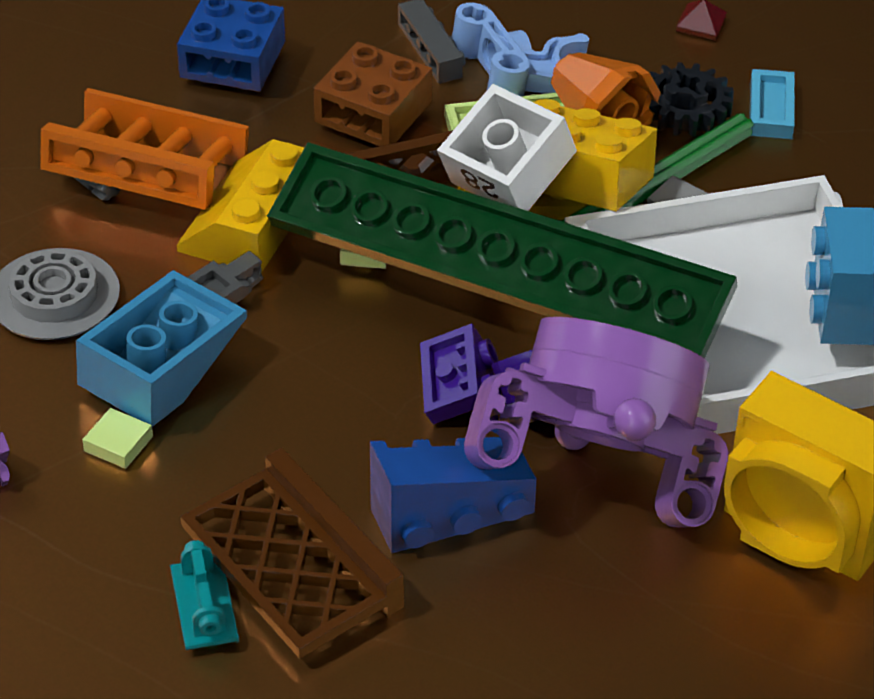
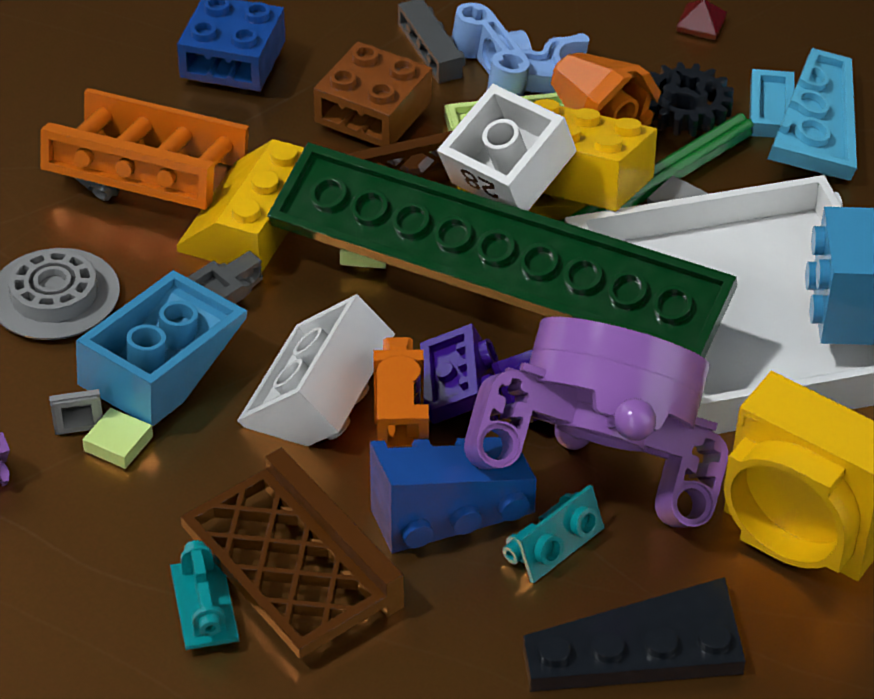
(75, 411): none -> light grey slope
(318, 375): none -> white slope
(399, 393): none -> orange hips
(557, 535): none -> teal hinge
(648, 641): none -> black wing
(820, 119): none -> medium azure wing

